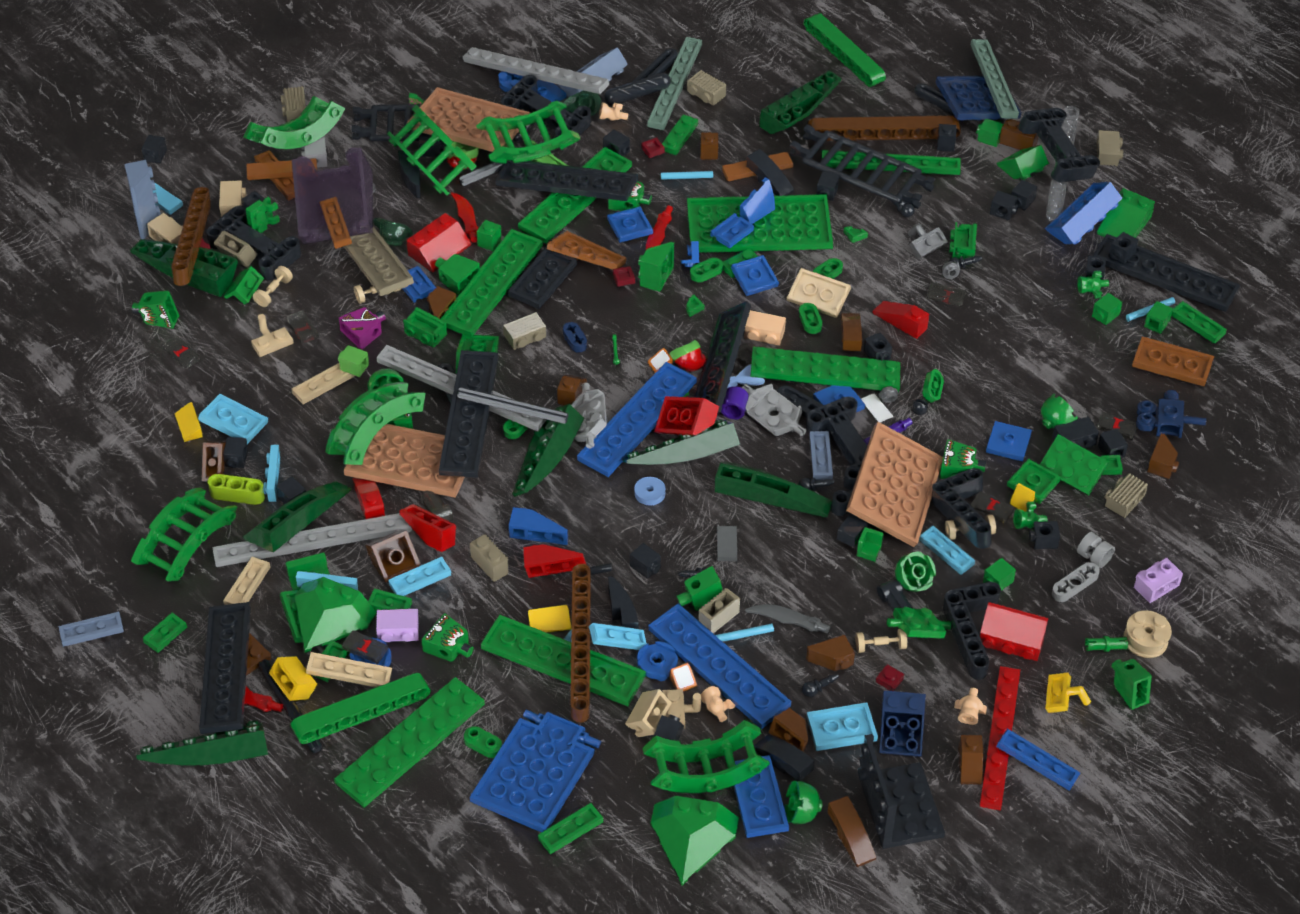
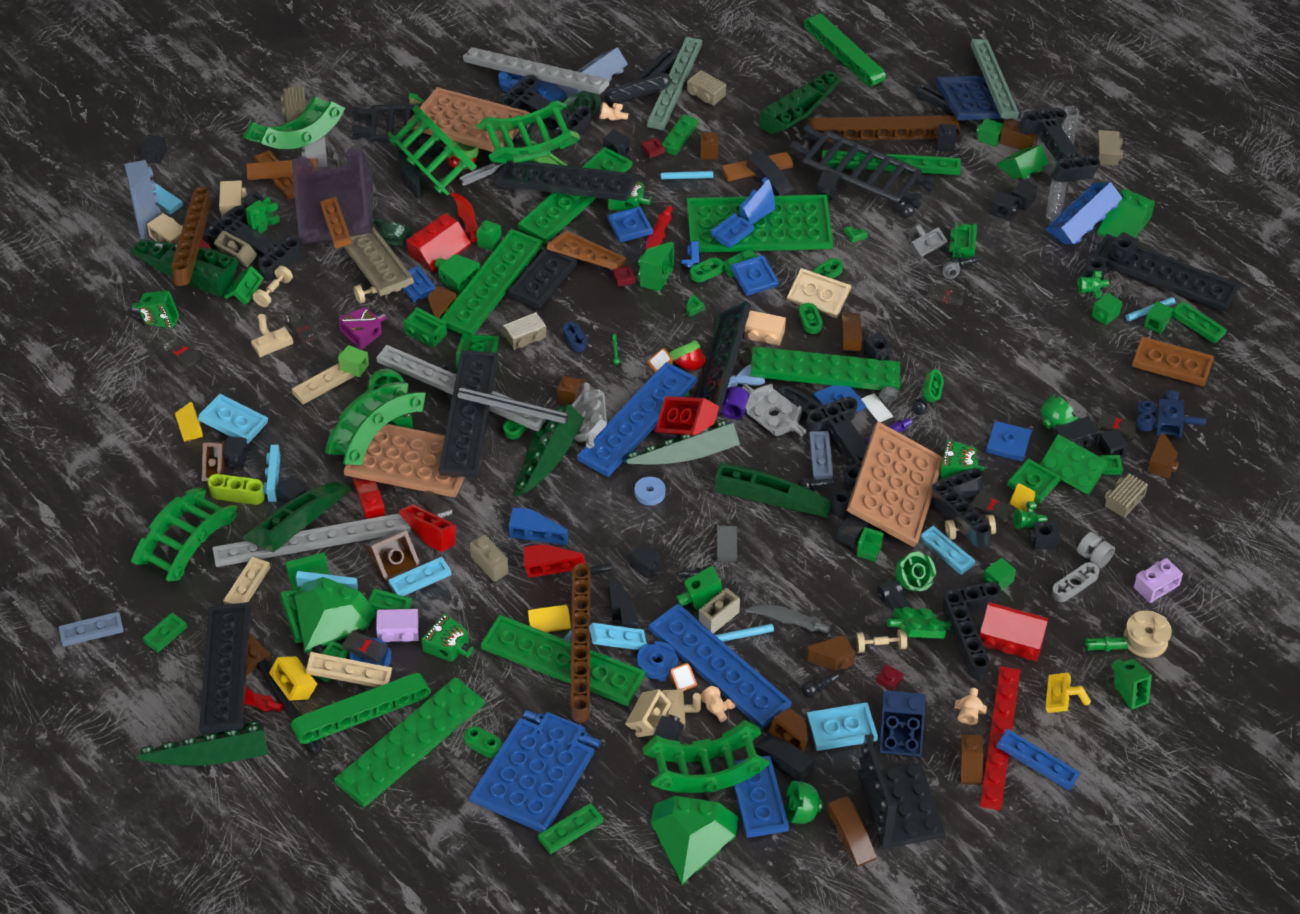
(904, 317): red slope -> none

